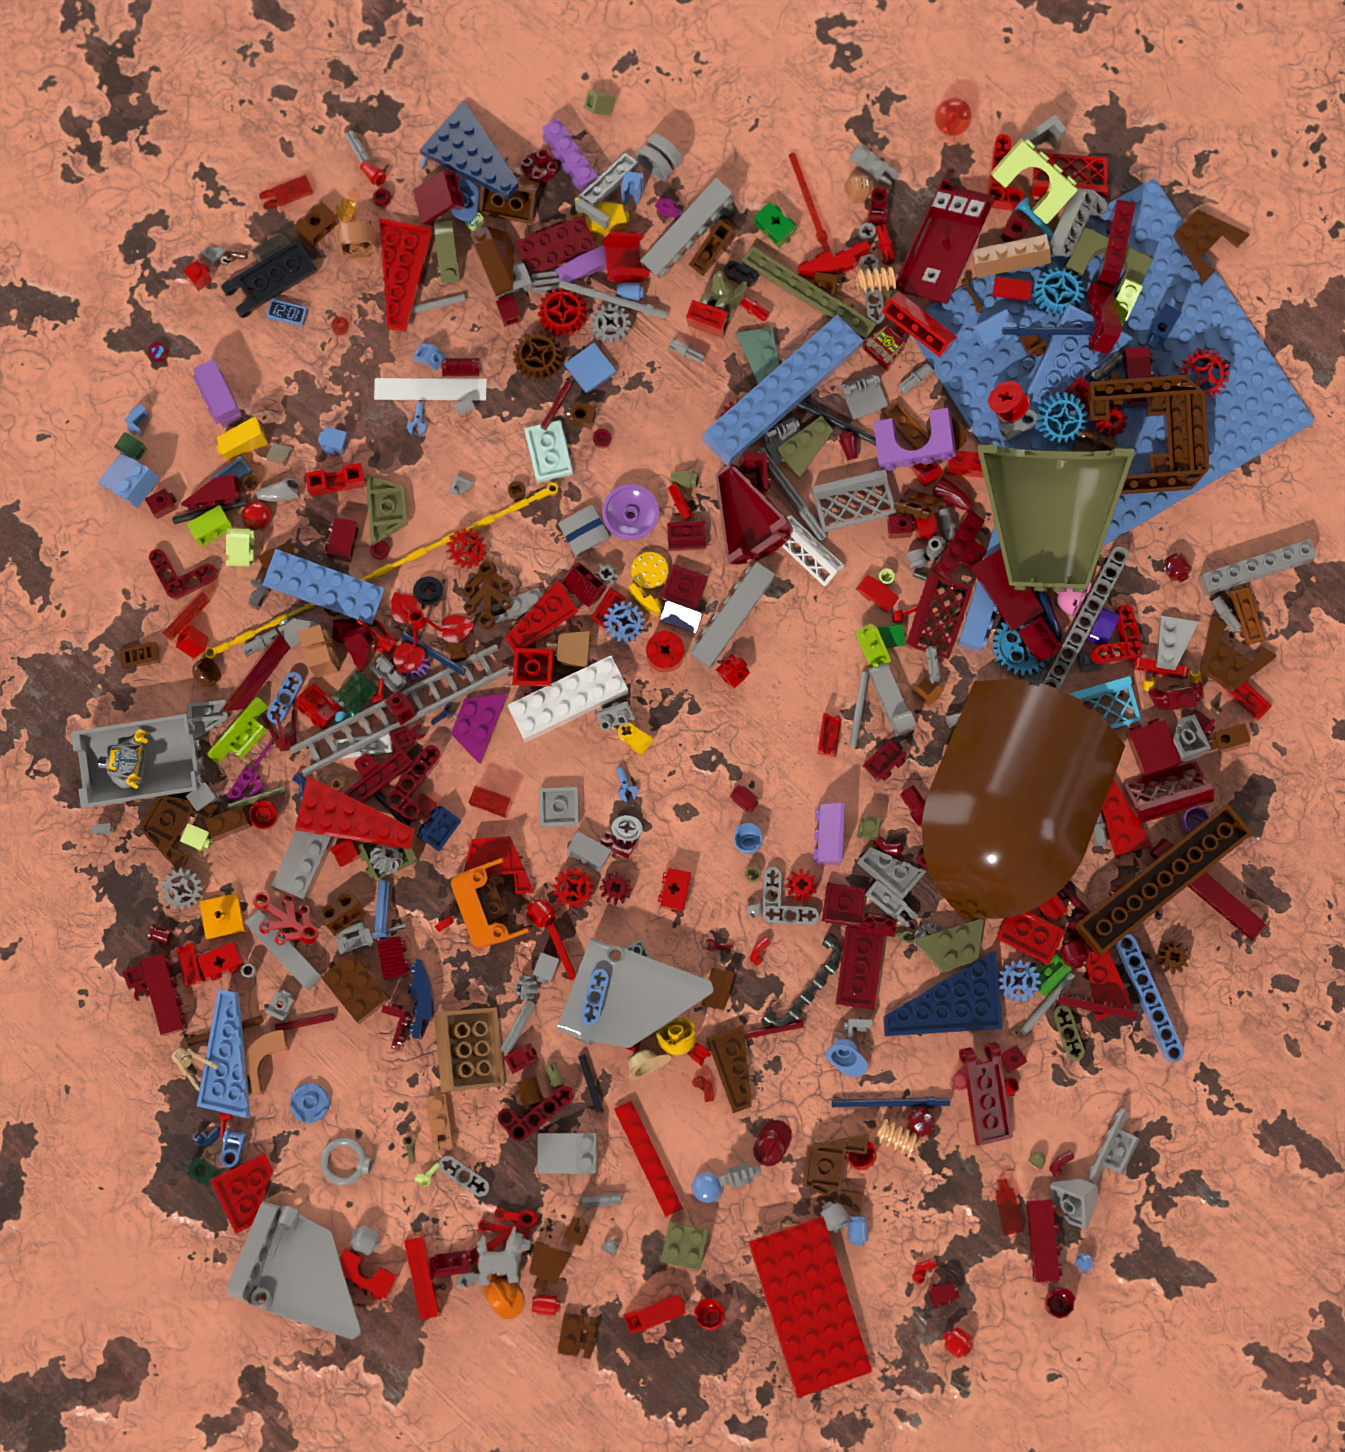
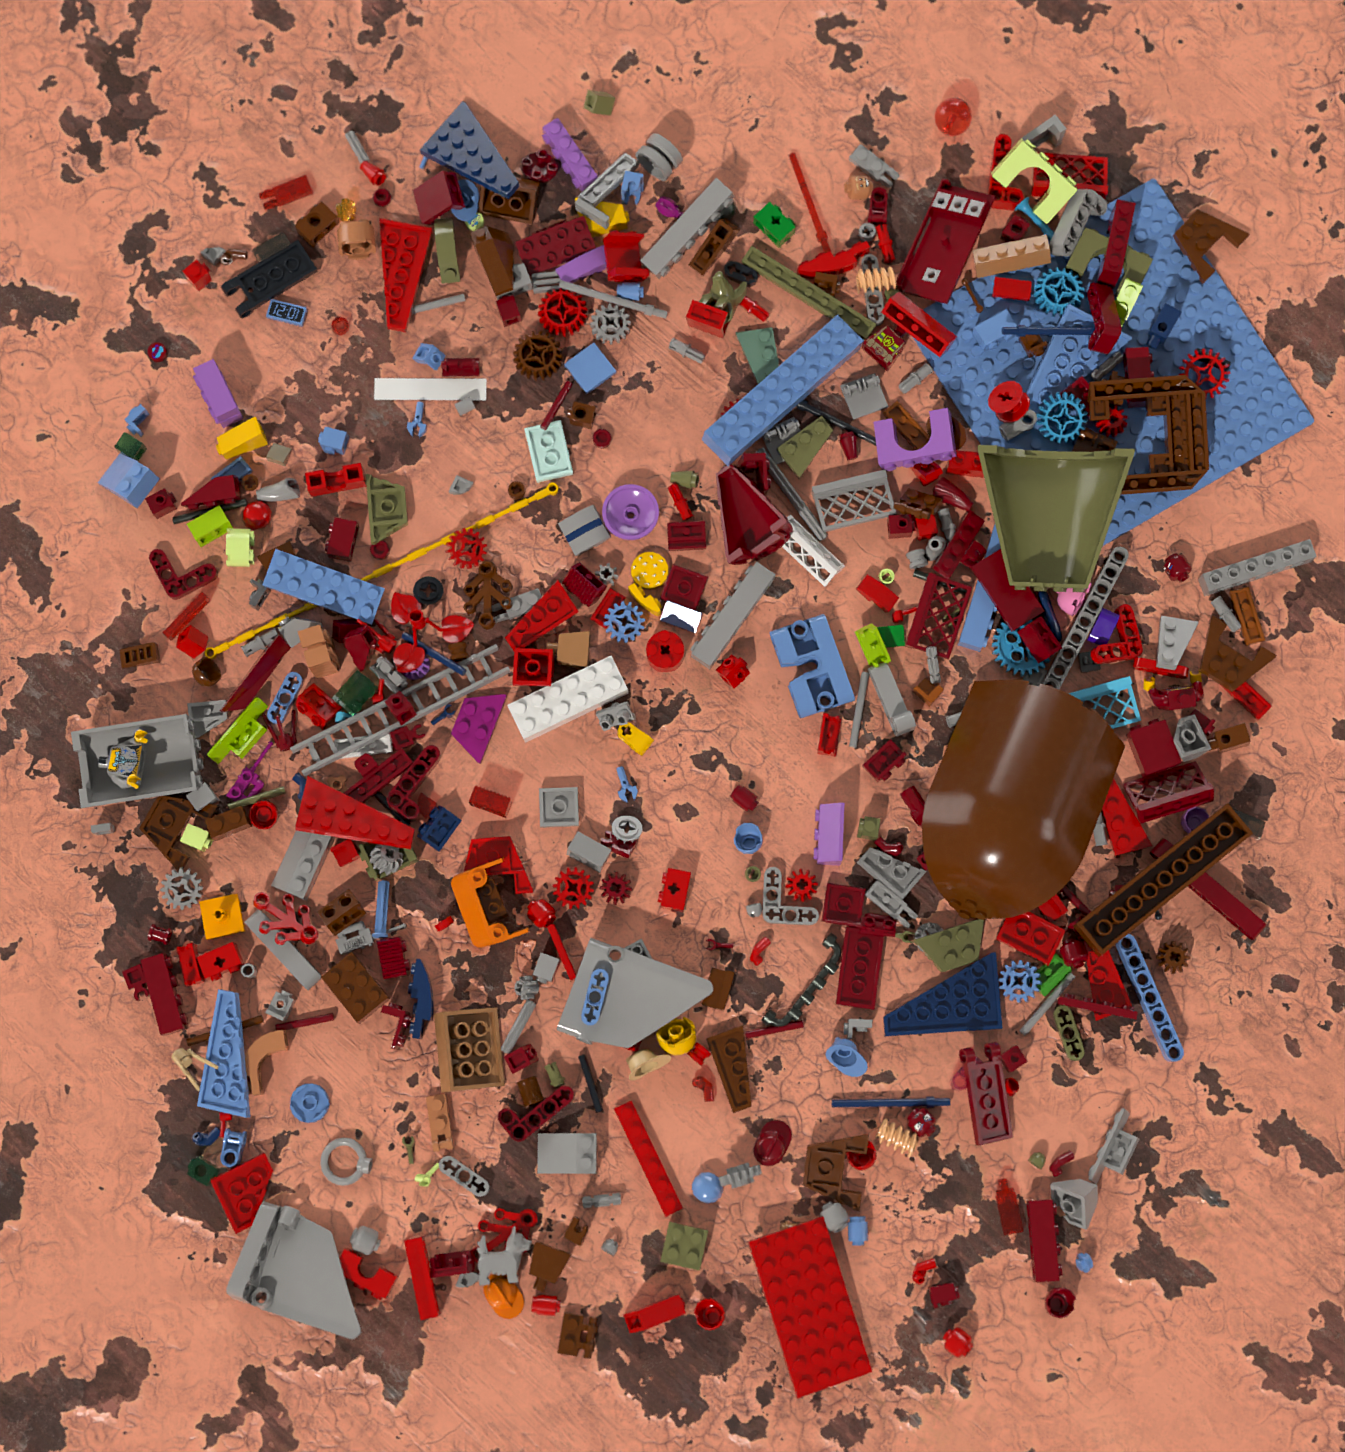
(818, 647): none -> medium blue connector

